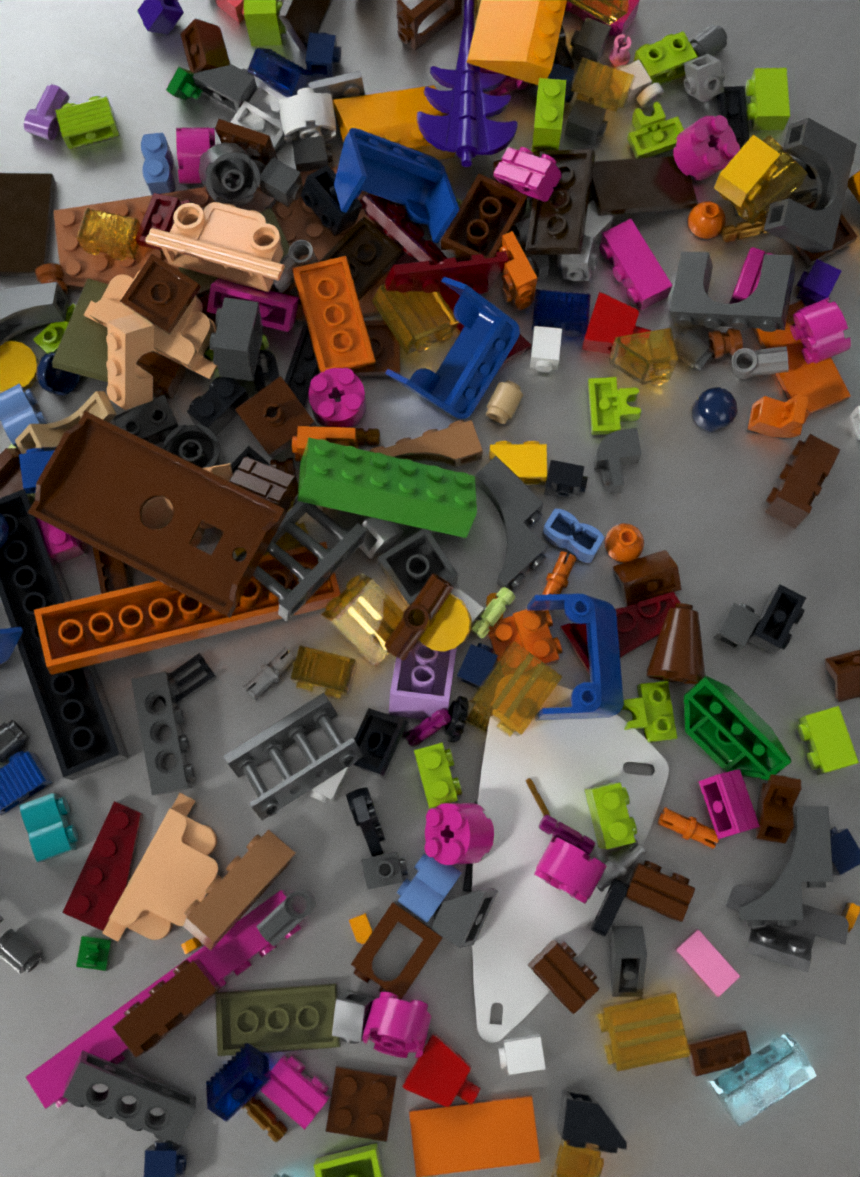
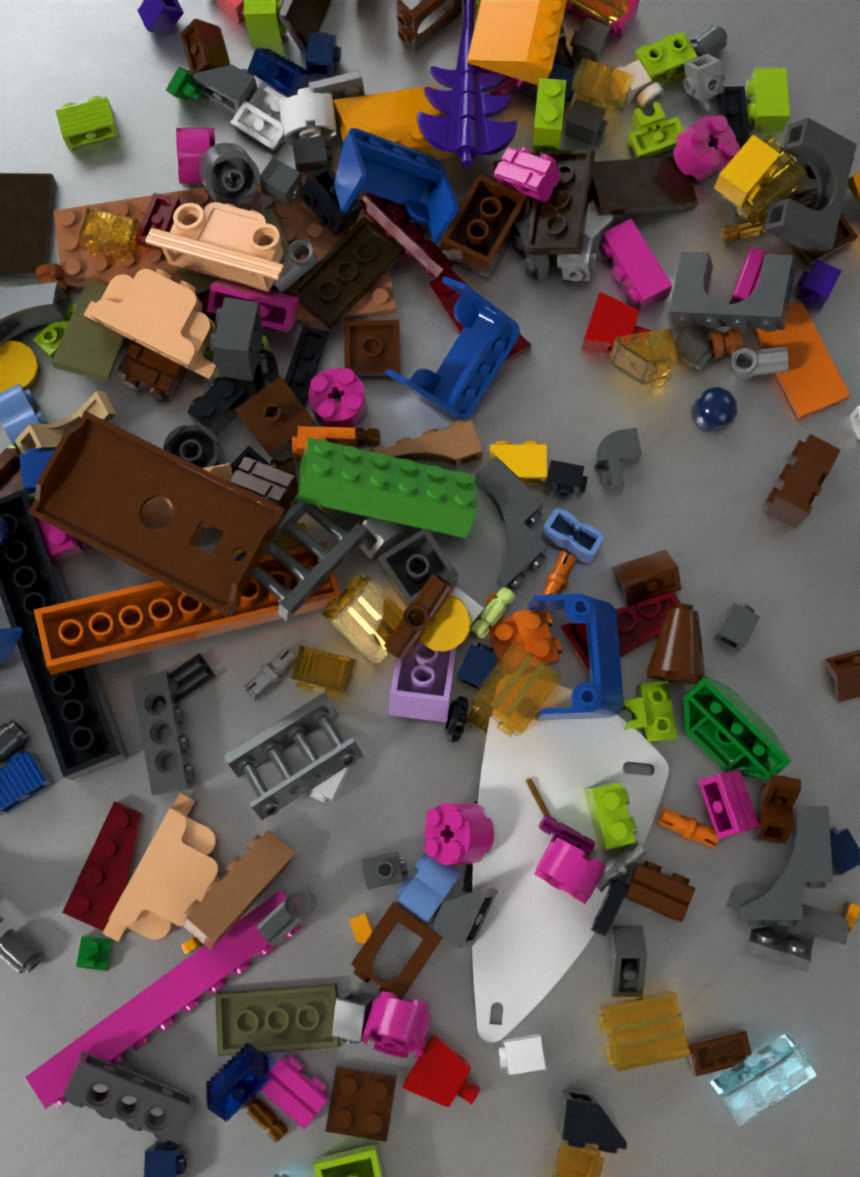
(43, 119): medium lavender piece -> none
(48, 827): teal brick -> none
(54, 379): dark blue hair -> none
(111, 572): reddish brown plate -> none
(127, 341): light nougat arch -> none
(149, 421): dark grey brick -> none
(157, 164): medium blue brick -> none
(160, 293): reddish brown plate -> none
(166, 1007): reddish brown wedge -> none
(254, 143): reddish brown plate -> none
(333, 314): orange tile -> none
(365, 816): black plate -> none
(379, 741): black slope -> none
(415, 318): clear yellow brick -> none
(427, 278): dark red wing -> none
(428, 727): magenta axle -> none
(436, 775): lime brick -> none
(474, 1136): orange tile -> none
(504, 402): tan brick -> none
(518, 276): orange plate -> none
(545, 348): white brick -> none
(562, 311): clear blue brick -> none
(563, 976): reddish brown brick -> none
(610, 405): lime plate -> none
(620, 53): bright pink pin -> none
(624, 542): orange brick -> none
(706, 220): orange brick -> none
(707, 963): bright pink tile -> none
(777, 619): black brick -> none
(779, 417): orange brick -> none
(820, 331): dark pink brick -> none
(827, 740): lime piece -> none

